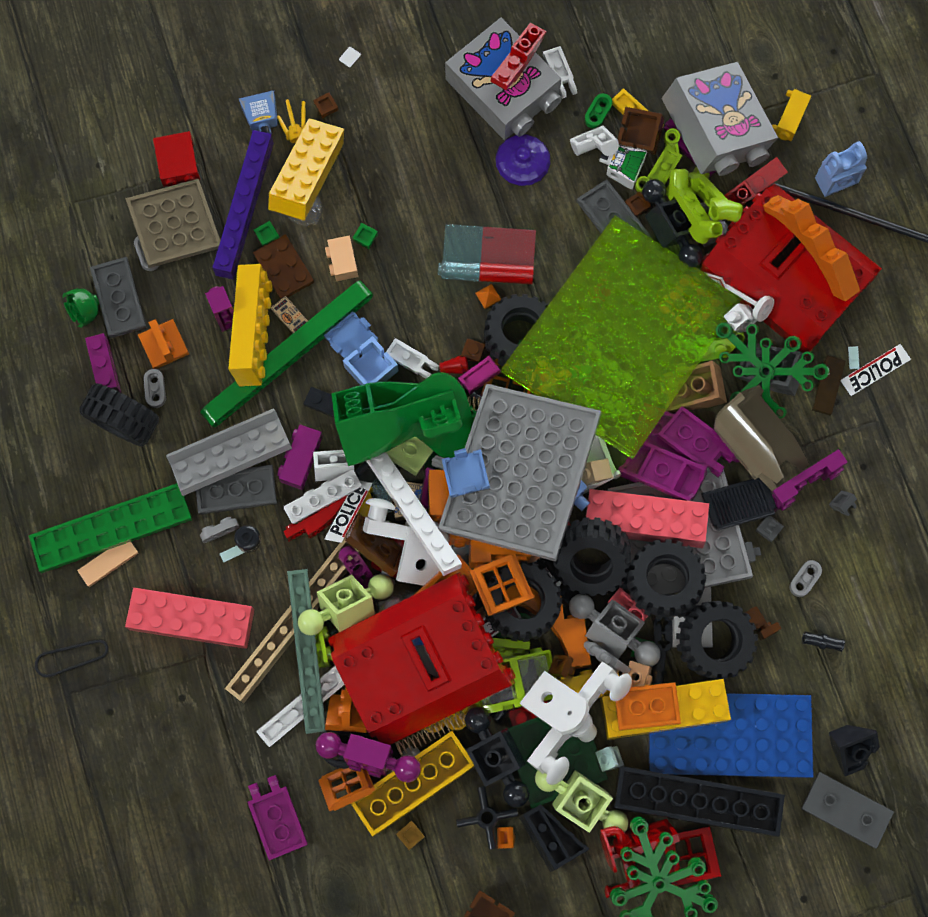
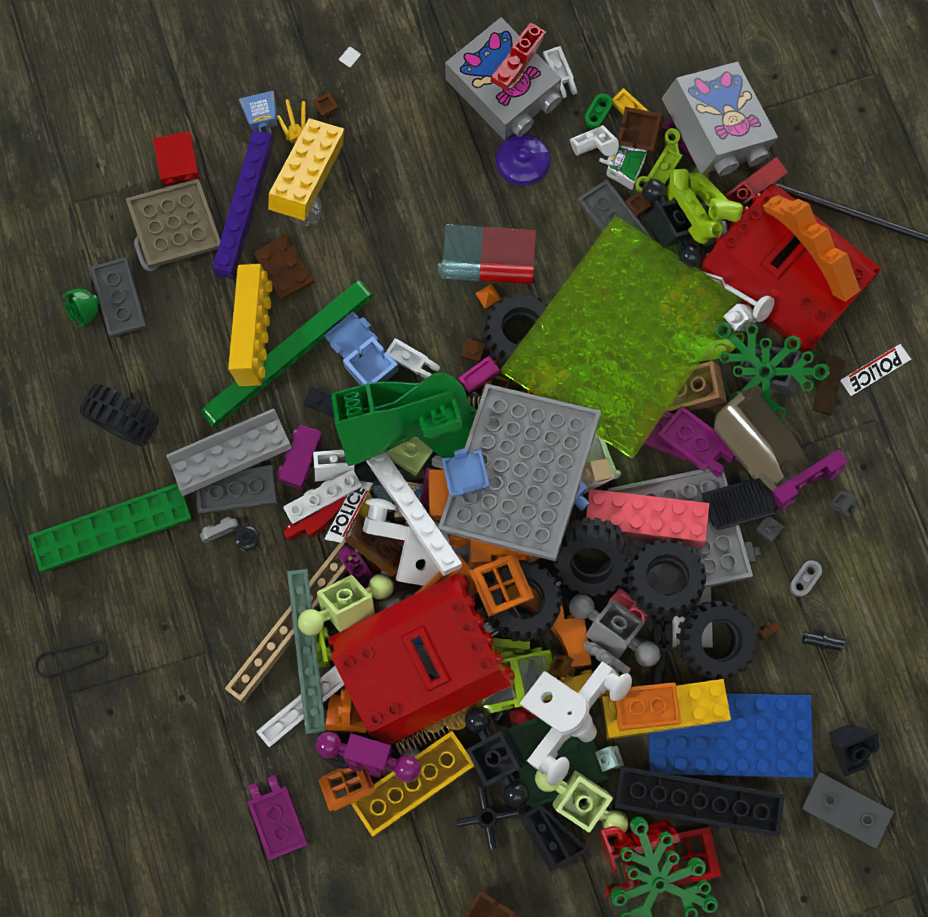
(102, 361): magenta brick -> none
(107, 563): light nougat tile -> none
(154, 389): light grey plate -> none
(163, 343): orange bracket -> none
(190, 618): coral brick -> none
(221, 307): magenta brick -> none
(231, 553): light aqua piece -> none
(266, 233): green plate -> none
(289, 314): tile -> none
(342, 258): light nougat brick -> none
(365, 236): green plate -> none
(410, 835): pearl gold plate -> none
(454, 366): red cone -> none
(505, 837): orange slope -> none
(644, 674): light nougat brick -> none
(664, 472): magenta piece -> none
(756, 617): reddish brown plate -> none
(792, 114): yellow brick -> none
(842, 169): light blue brick -> none
(853, 357): light aqua piece -> none

